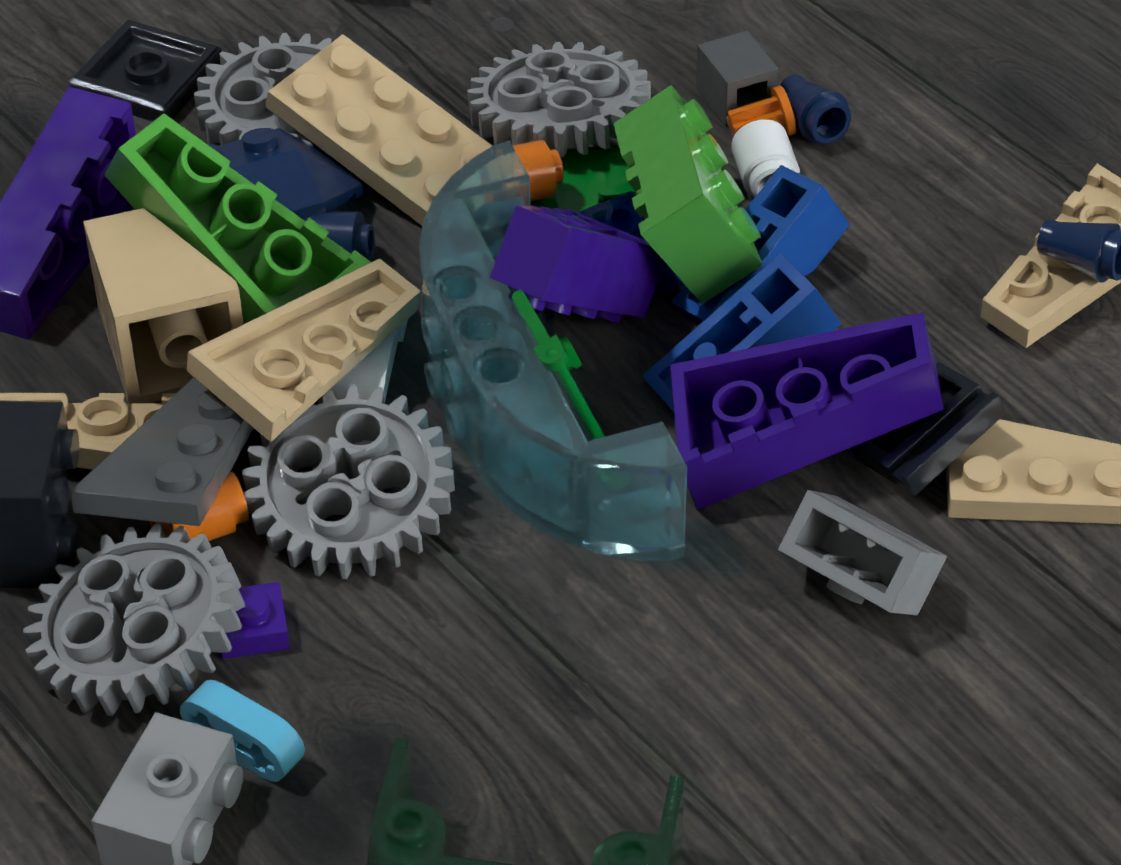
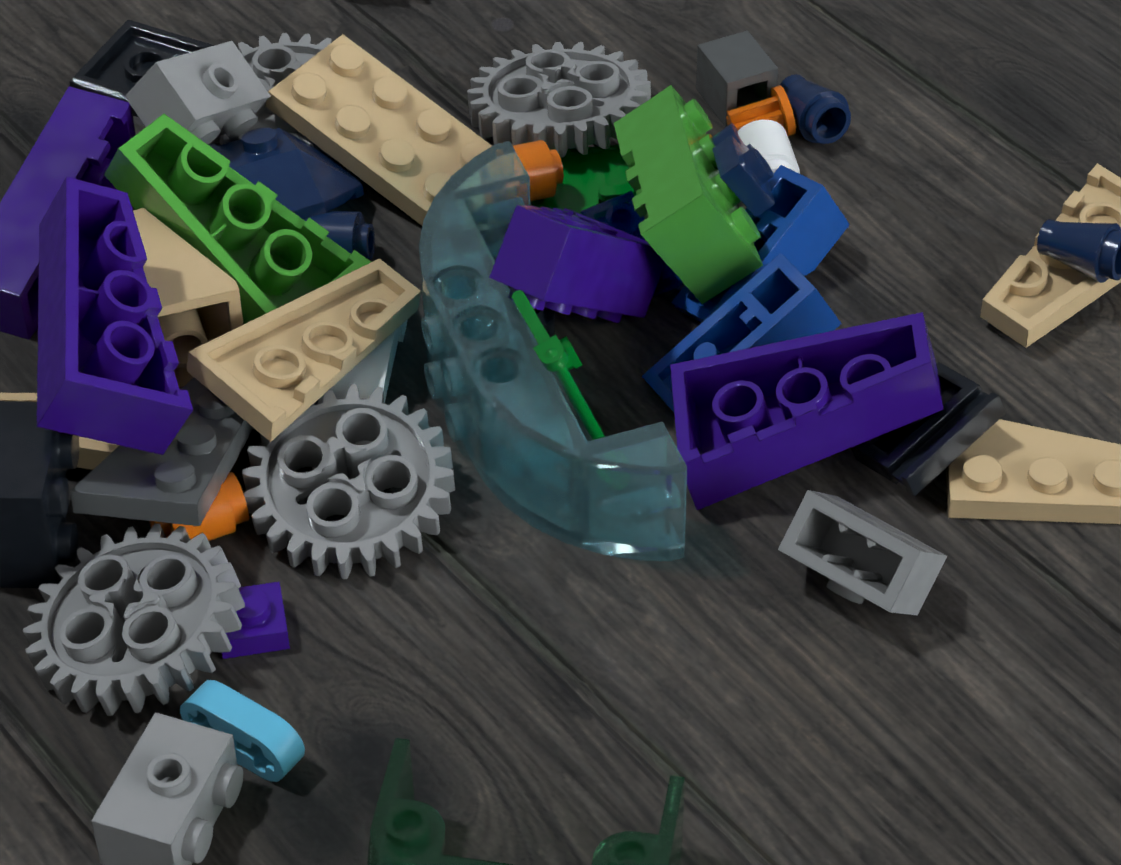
(99, 329): none -> dark purple wedge
(202, 91): none -> light grey brick
(743, 170): none -> dark blue plate

